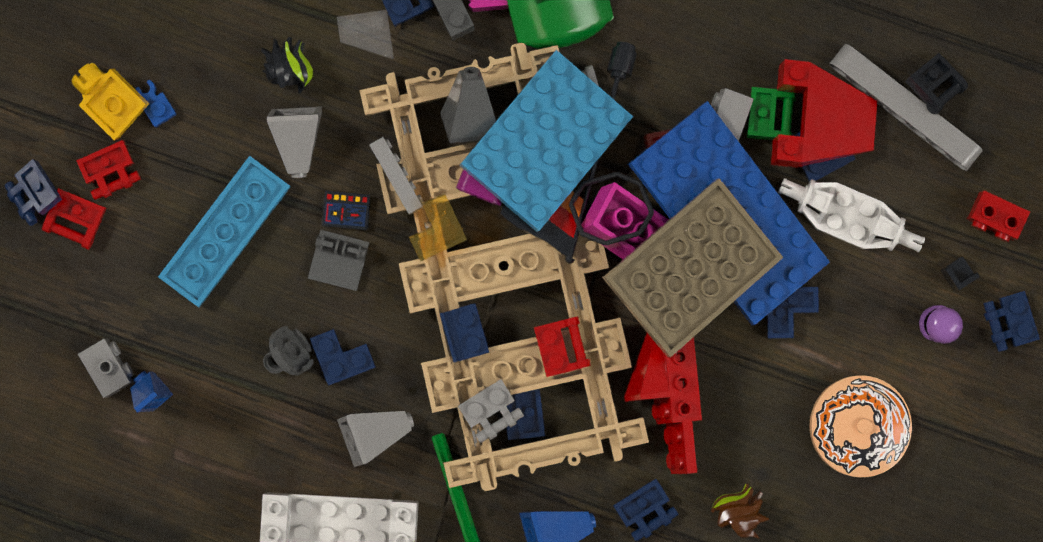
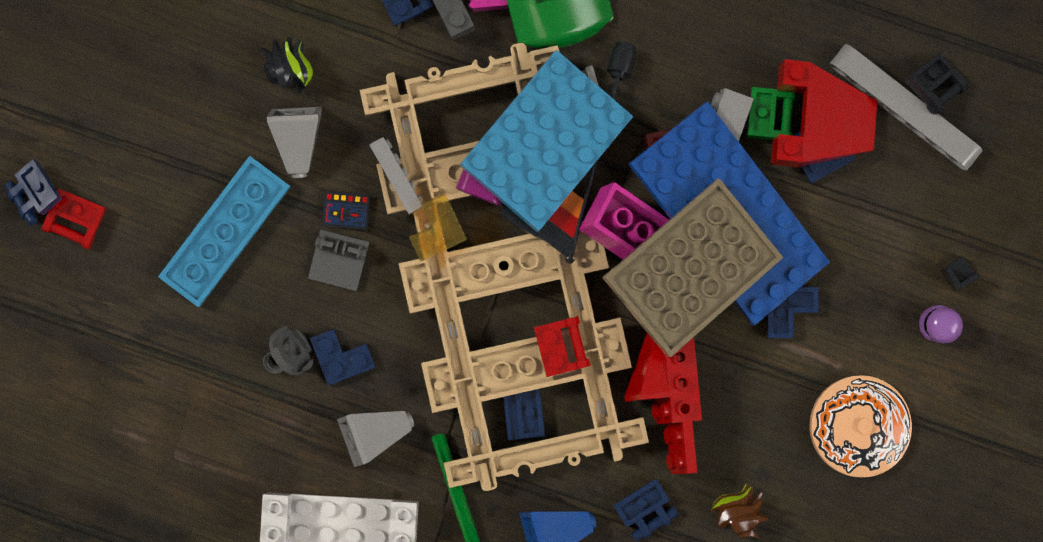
(104, 163): red plate -> none
(106, 367): light grey brick -> none
(108, 99): yellow plate -> none
(149, 392): blue slope -> none
(159, 108): blue plate -> none
(367, 31): clear wing -> none
(464, 333): dark blue plate -> none
(467, 109): dark grey slope -> none
(487, 403): light grey plate -> none
(620, 238): black piece -> none
(851, 215): white plate -> none
(998, 216): red brick -> none
(1018, 320): dark blue plate -> none

